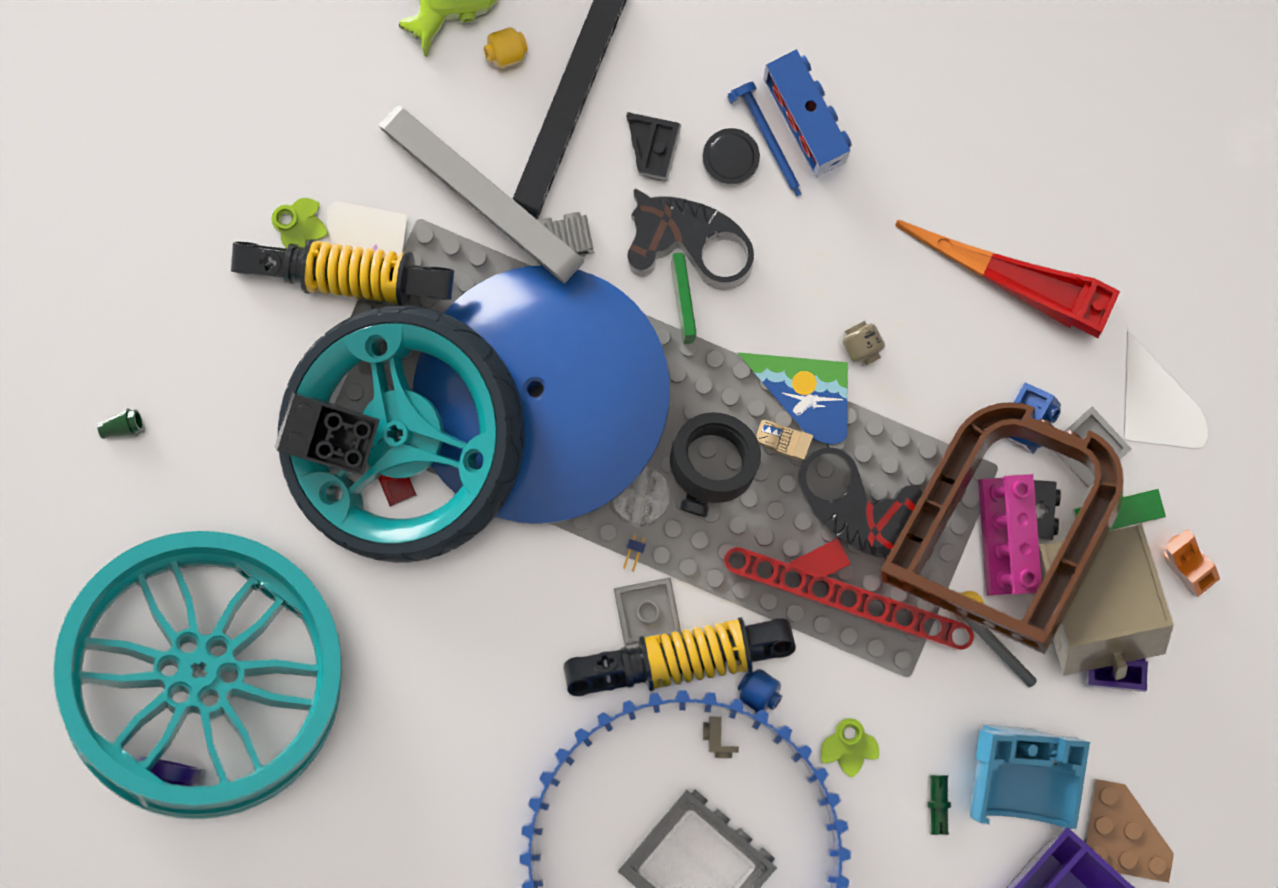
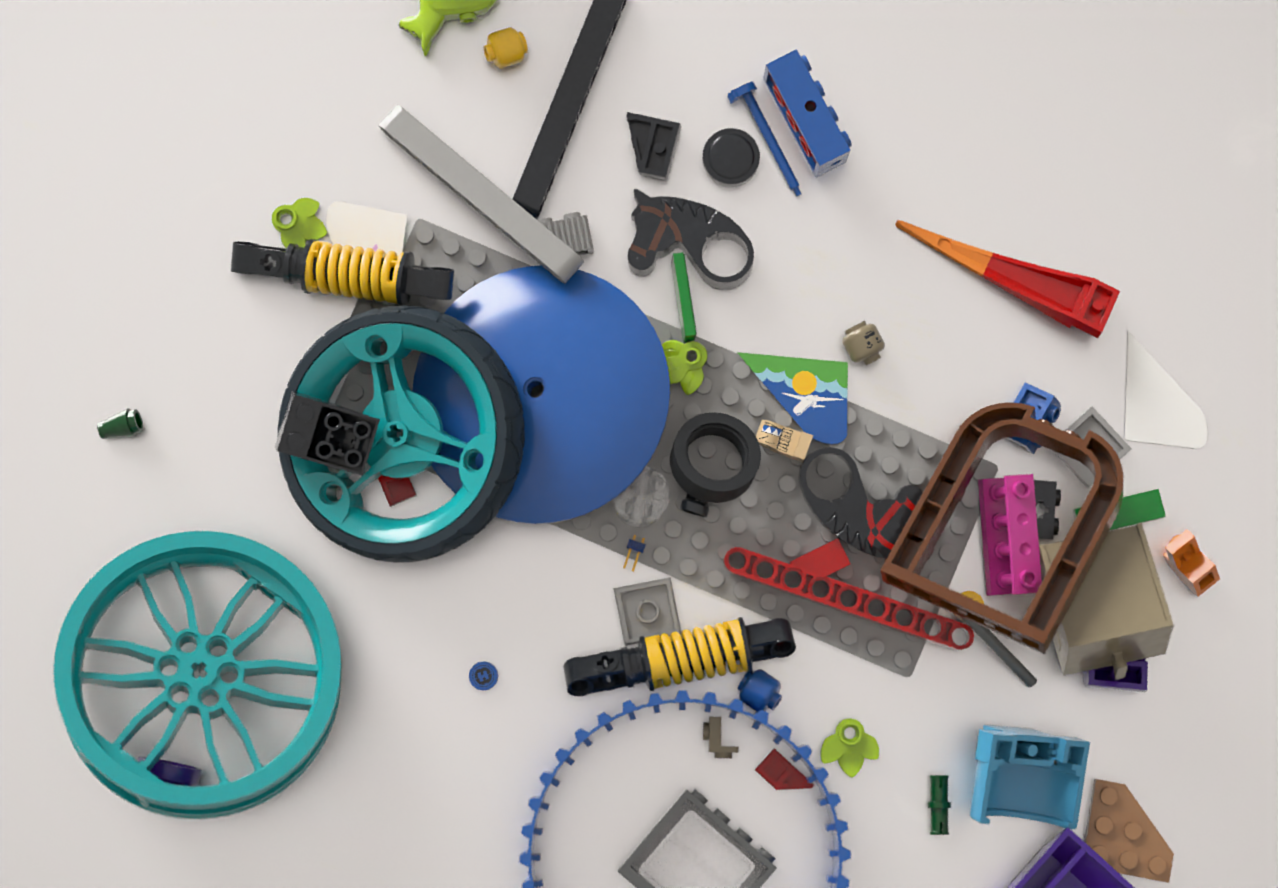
(483, 675): none -> blue tile
(682, 369): none -> lime plate
(781, 773): none -> red tile

